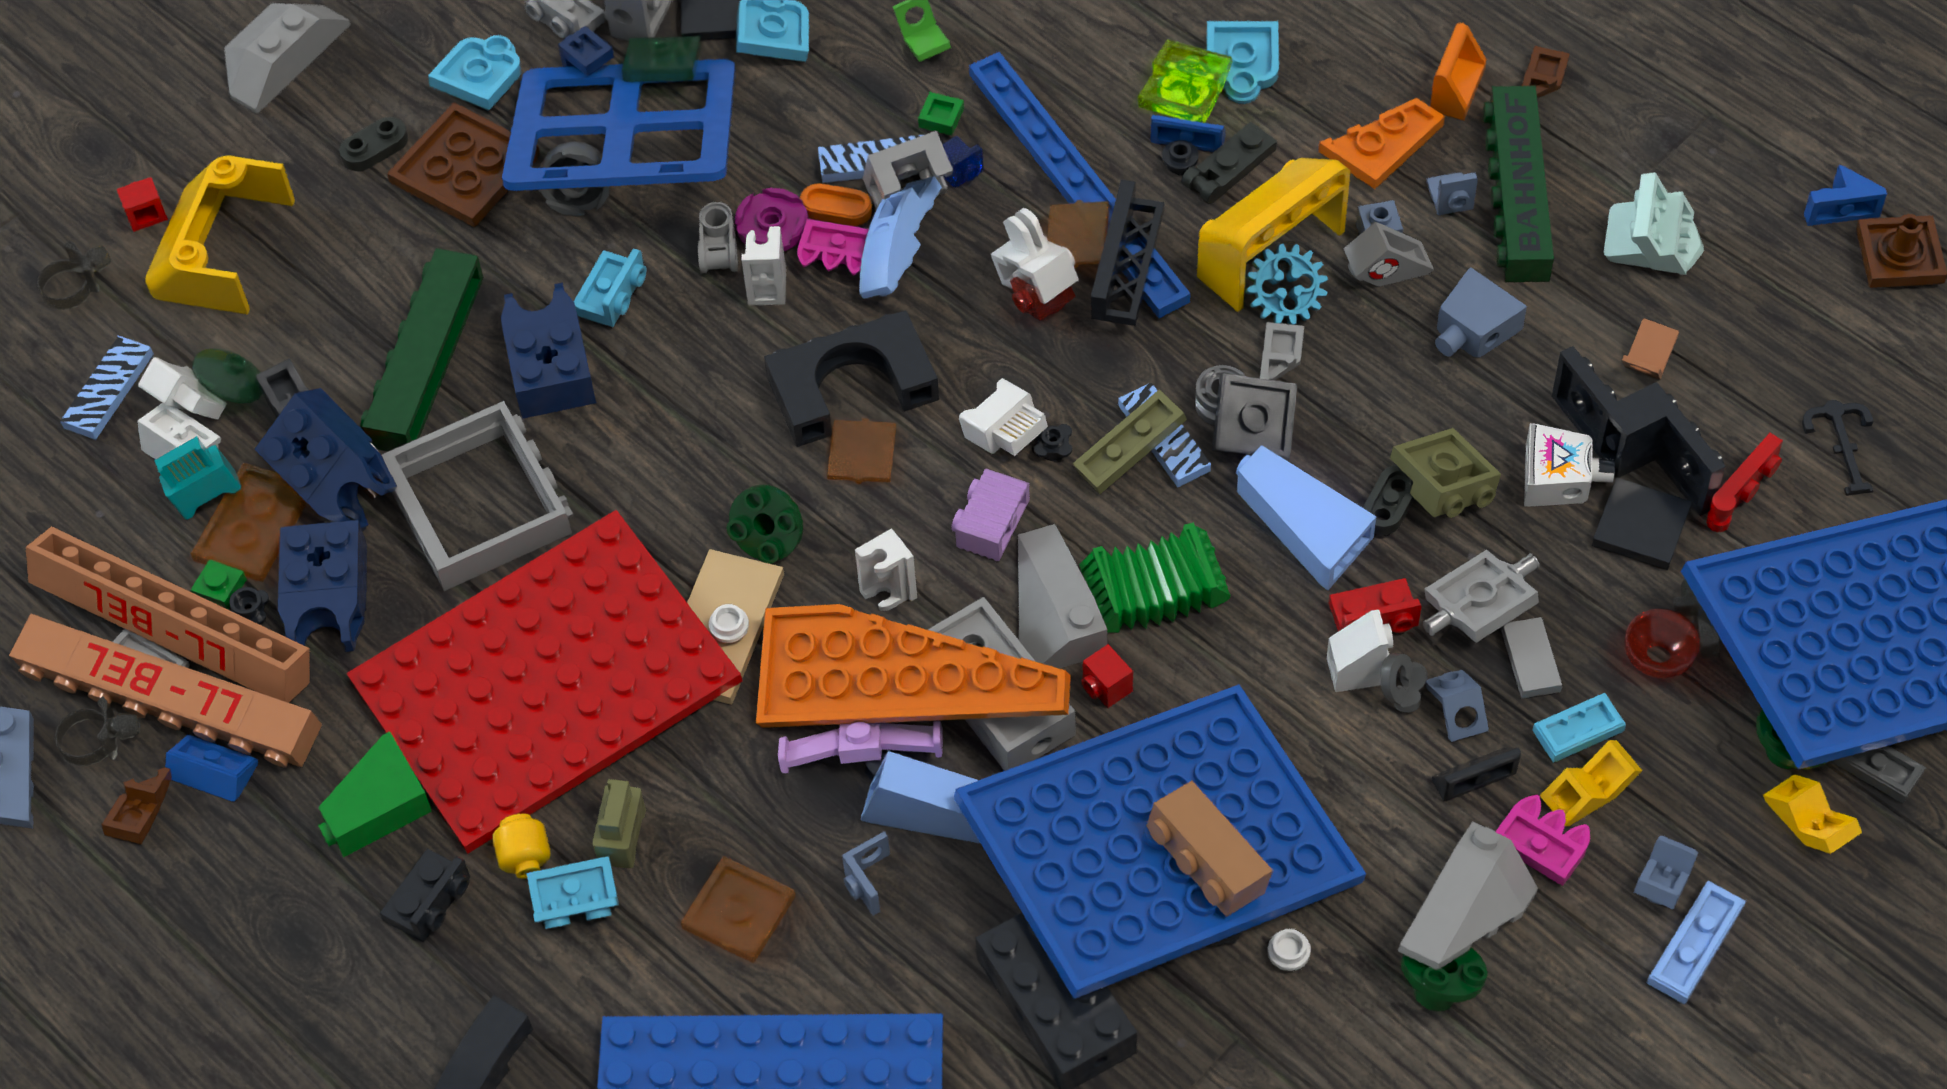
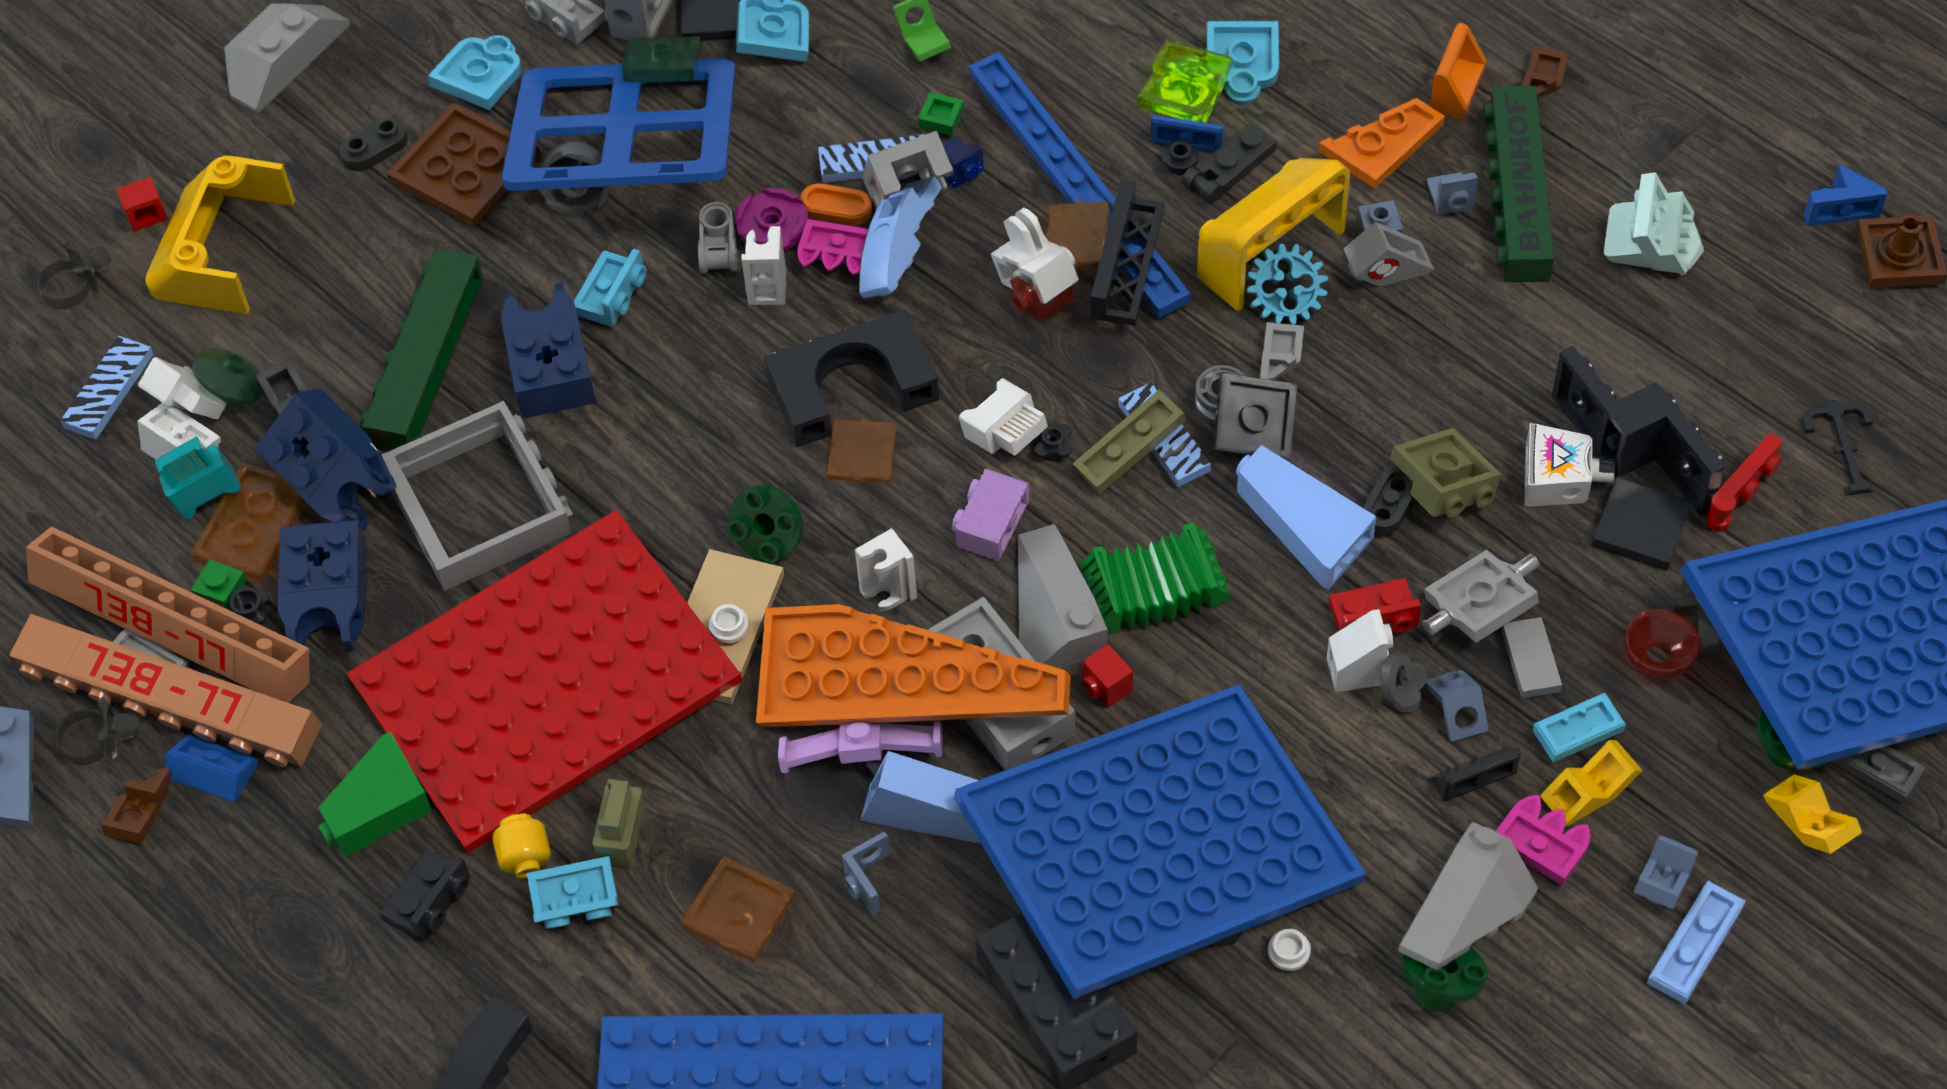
(585, 51): dark blue bracket -> none
(1209, 848): medium nougat brick -> none
(1477, 316): sand blue torso -> none
(1651, 349): nougat bracket -> none

